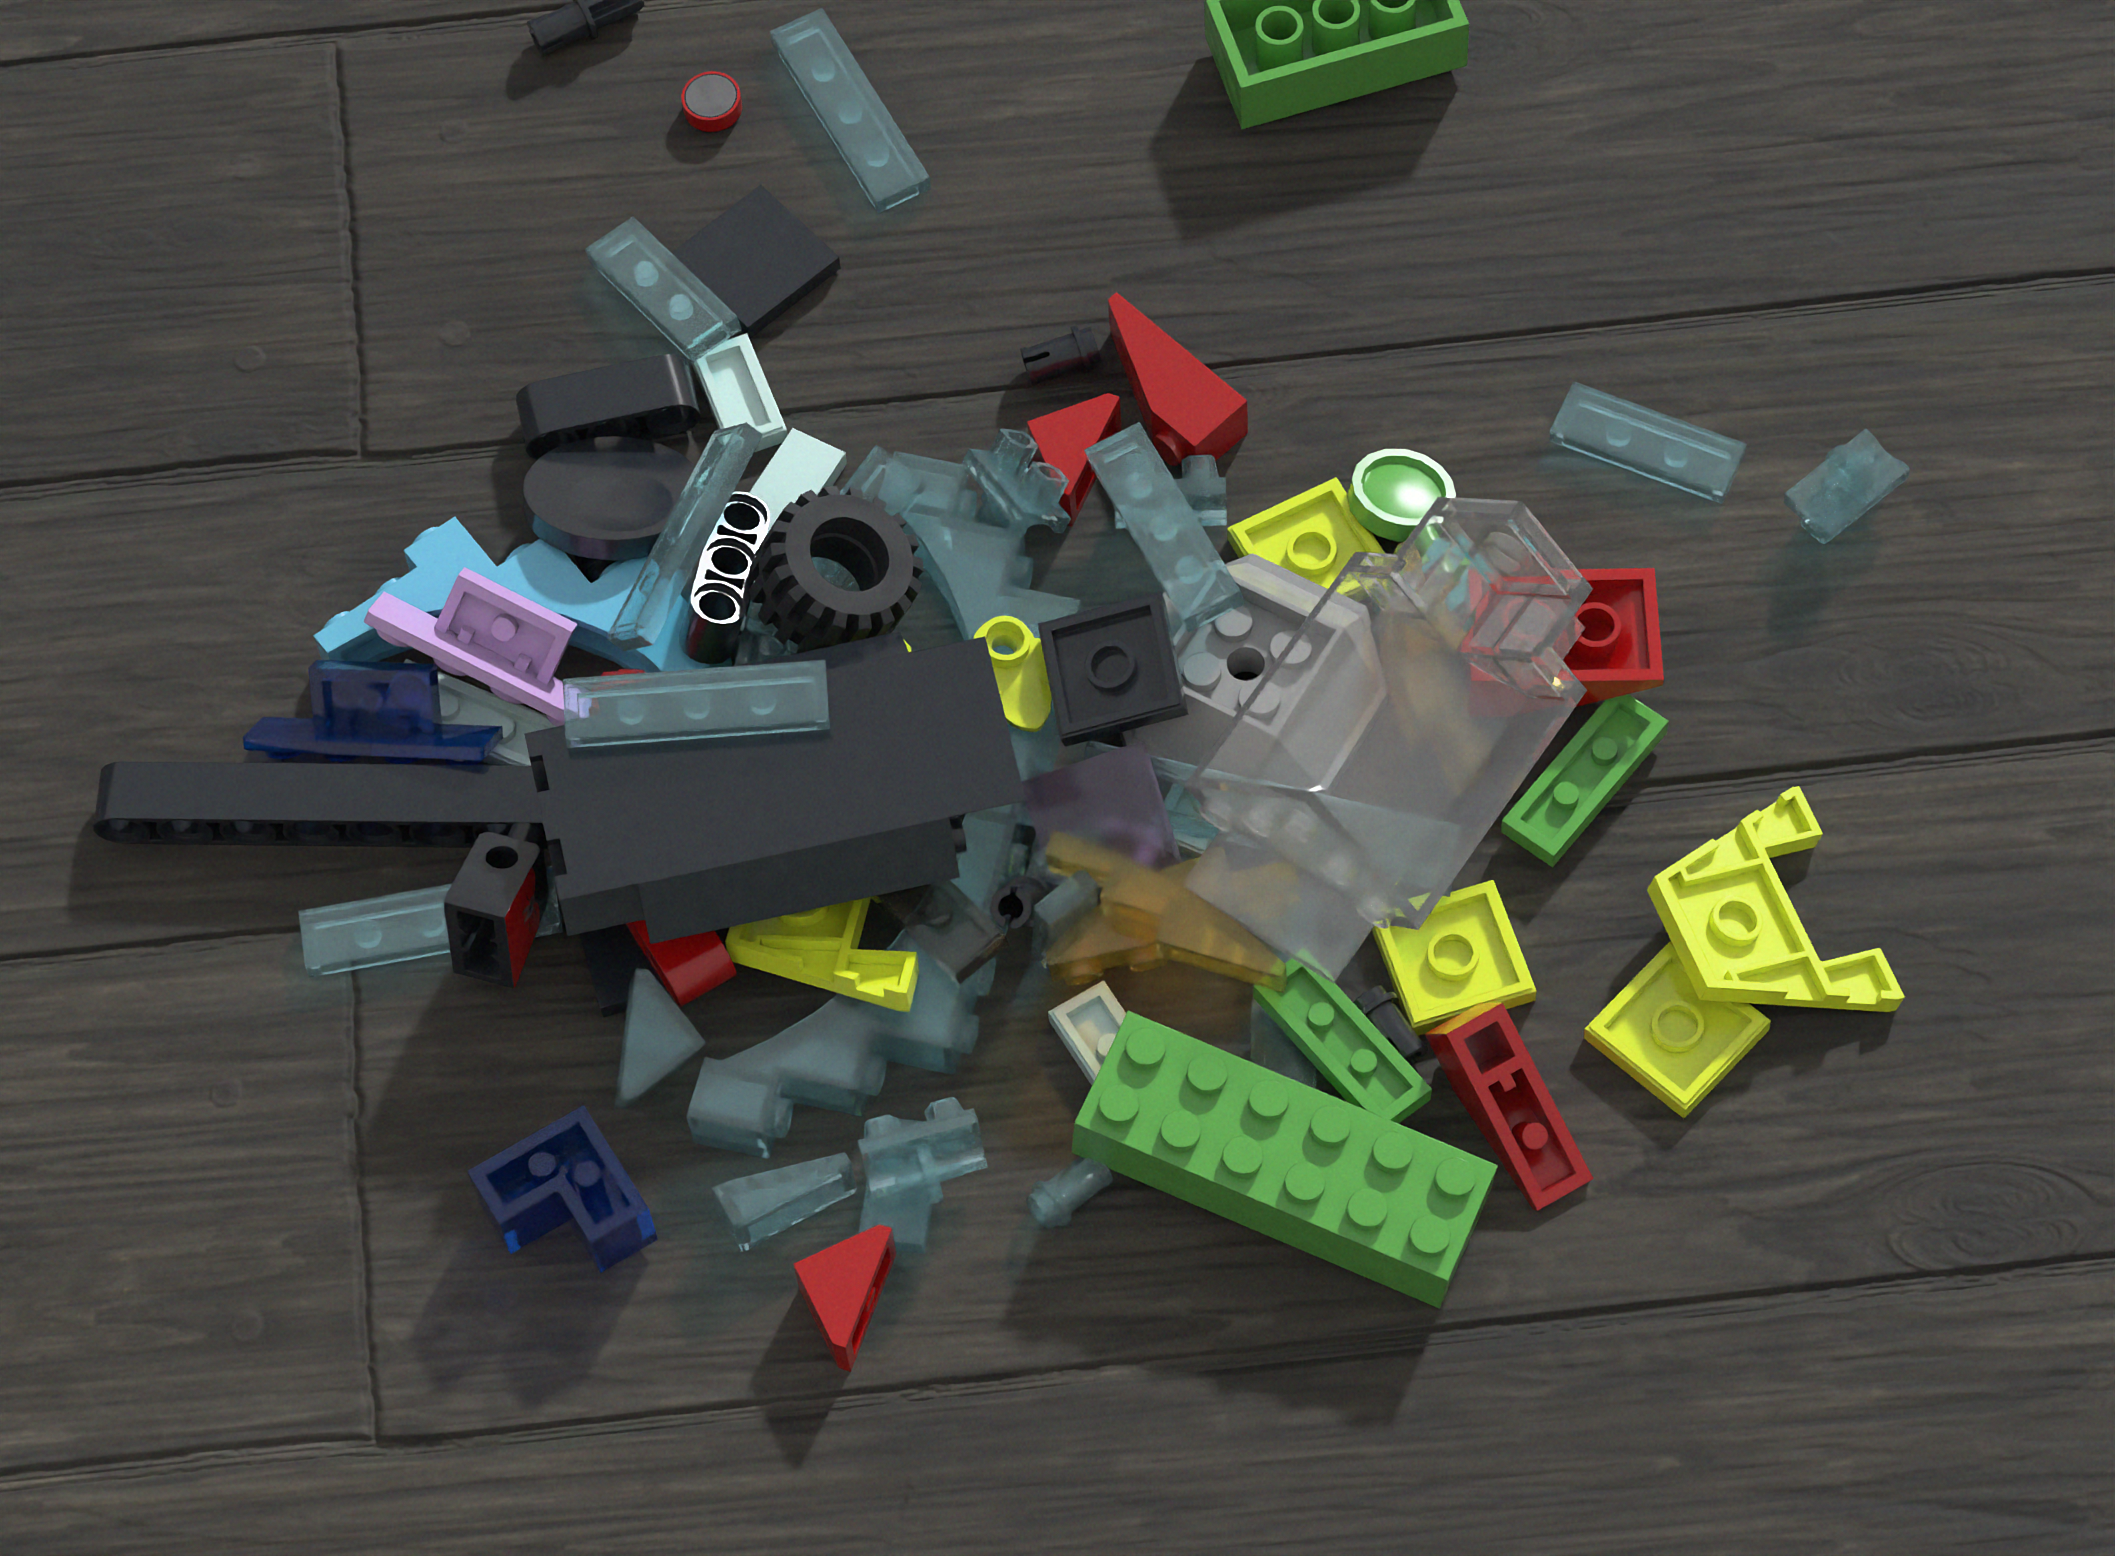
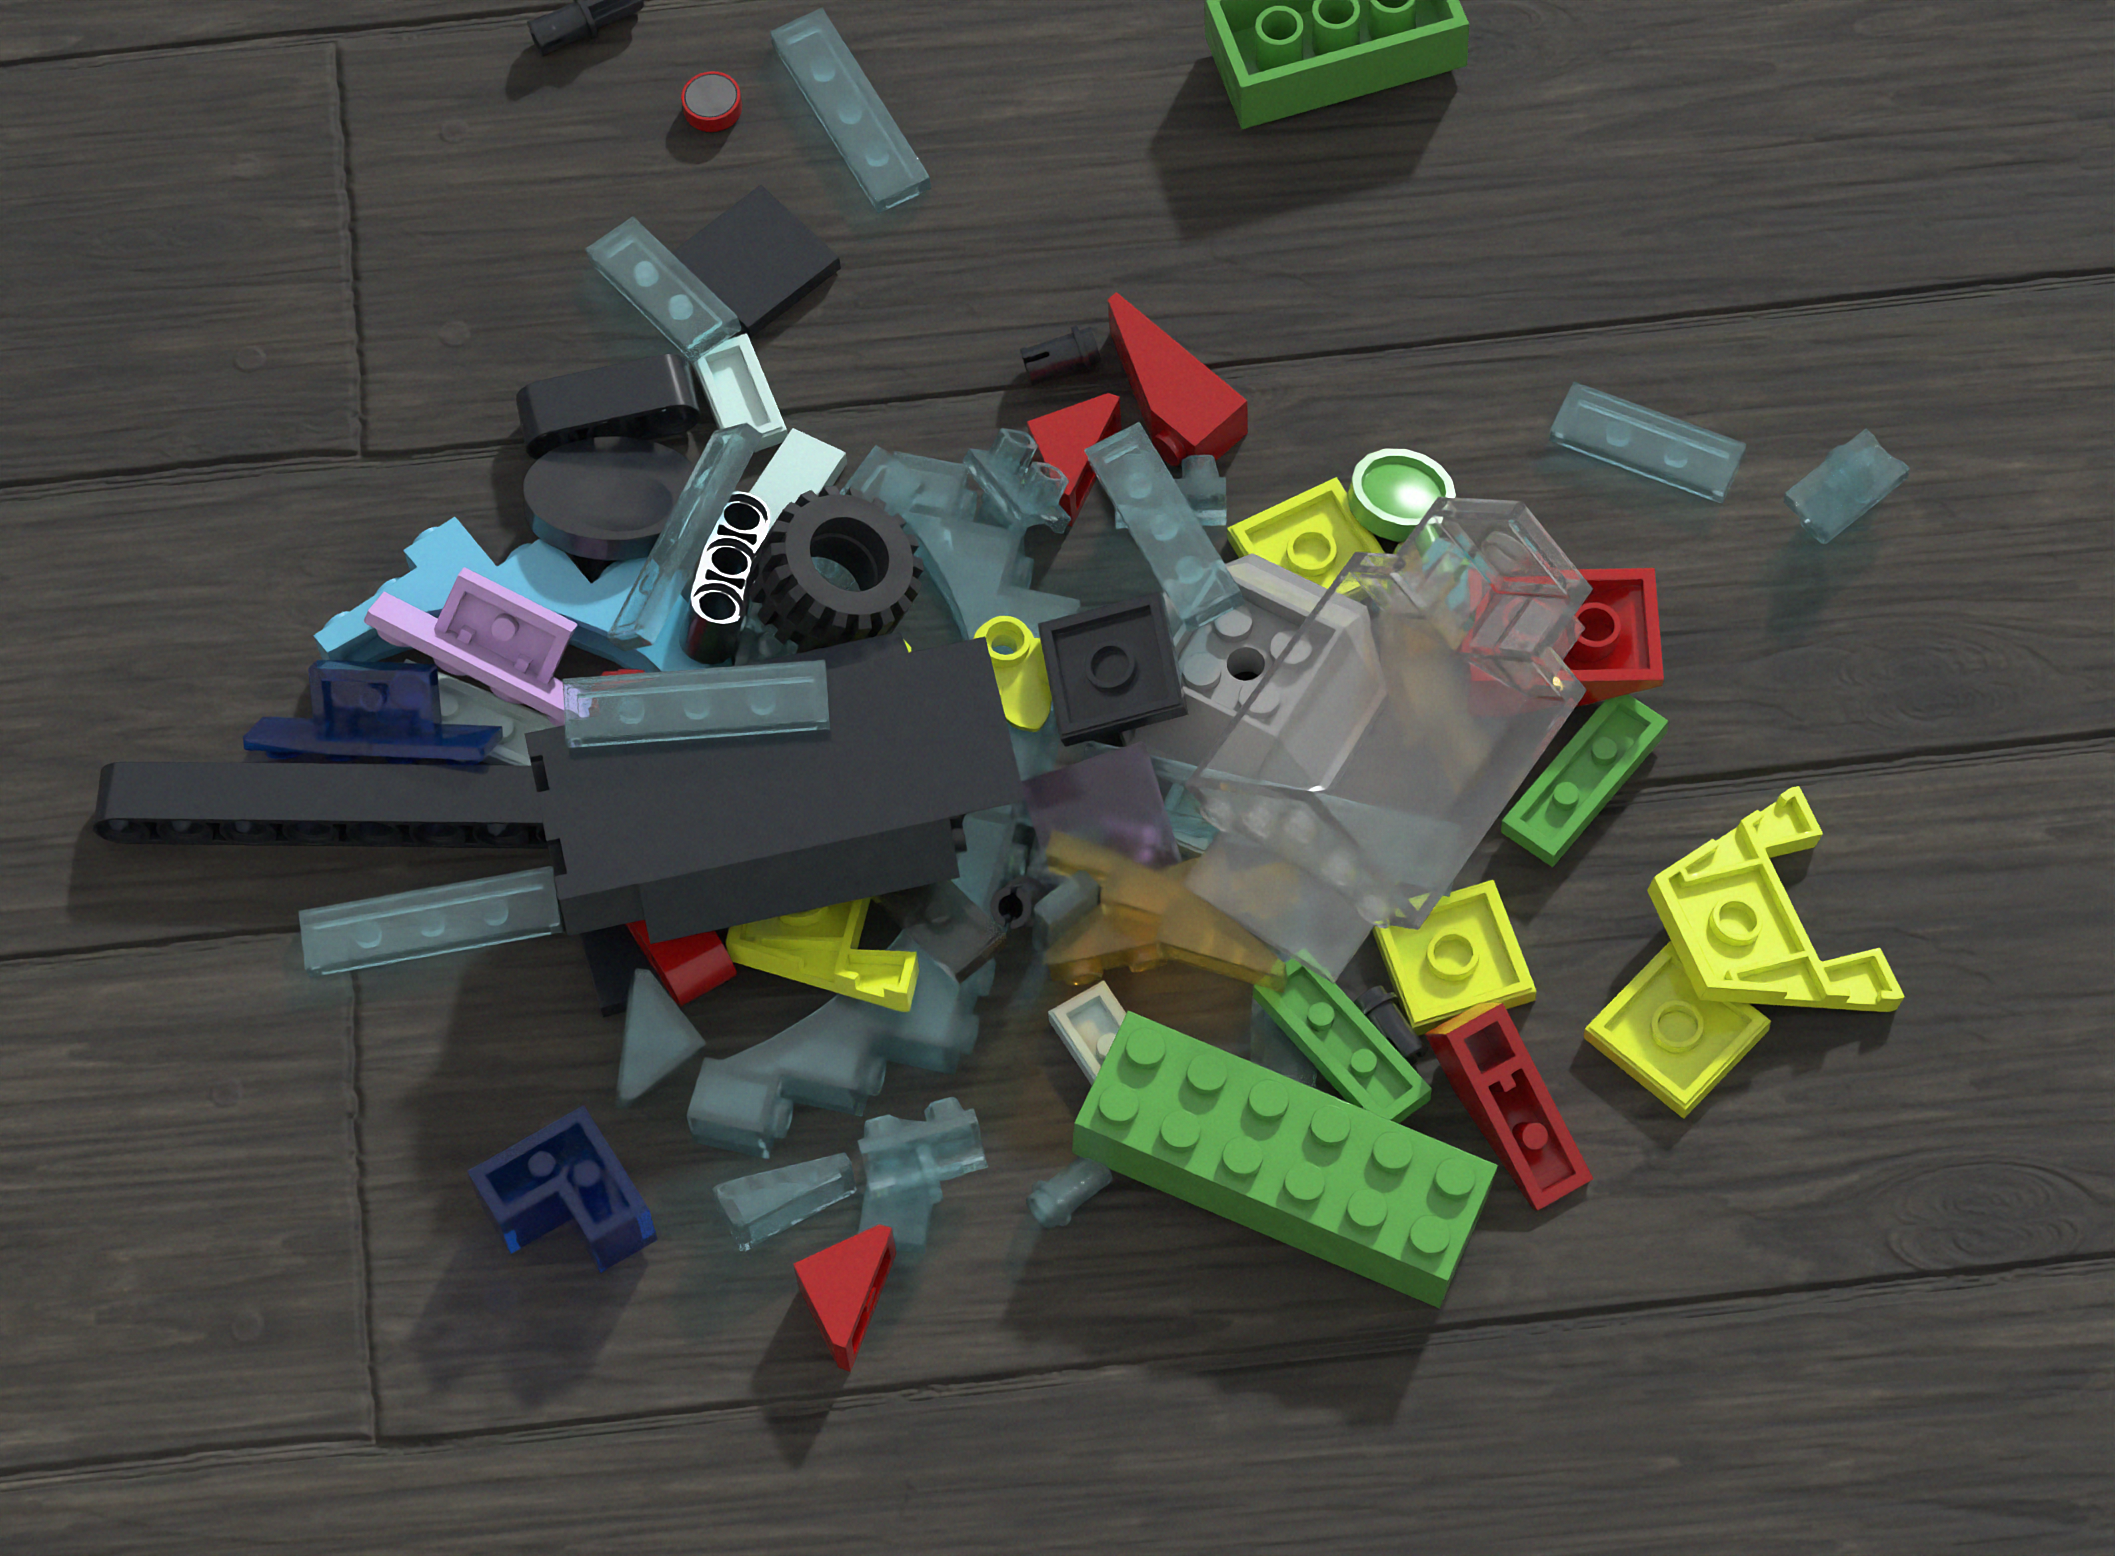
(497, 904): black torso -> none

